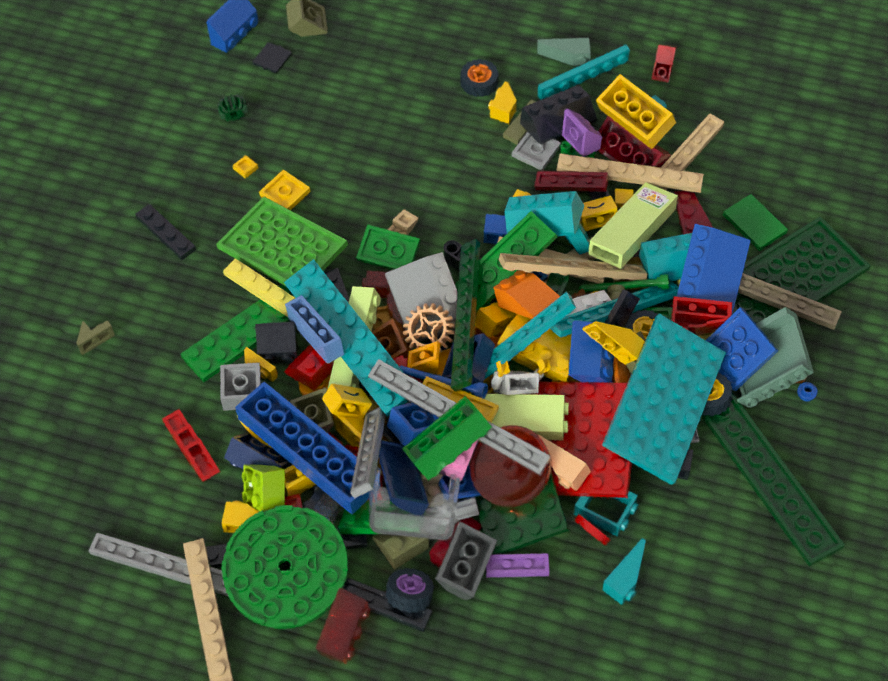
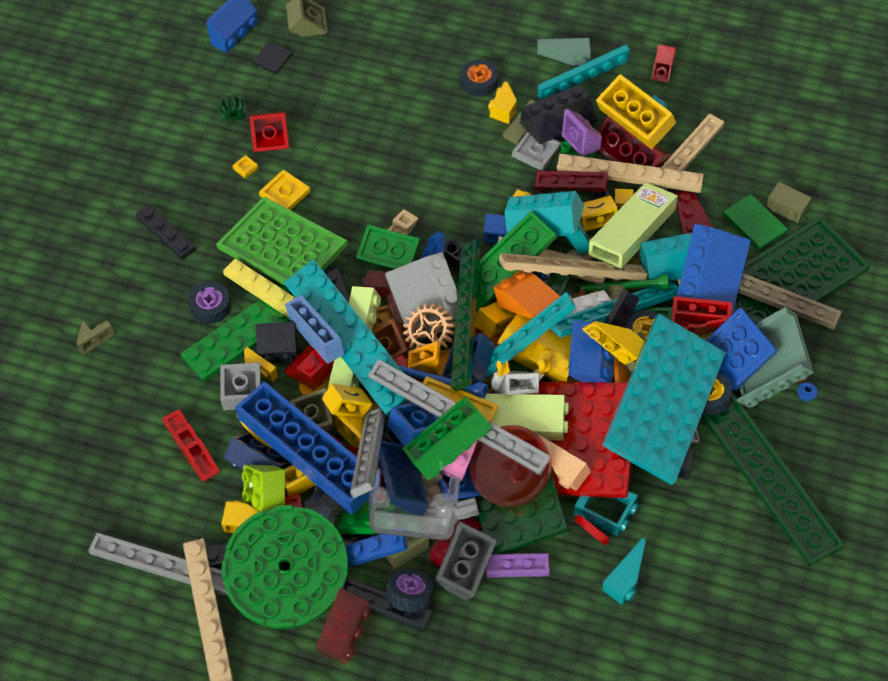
(219, 302): none -> black wheel
(269, 131): none -> red slope
(374, 548): none -> blue plate
(434, 245): none -> blue wing
(788, 202): none -> olive brick

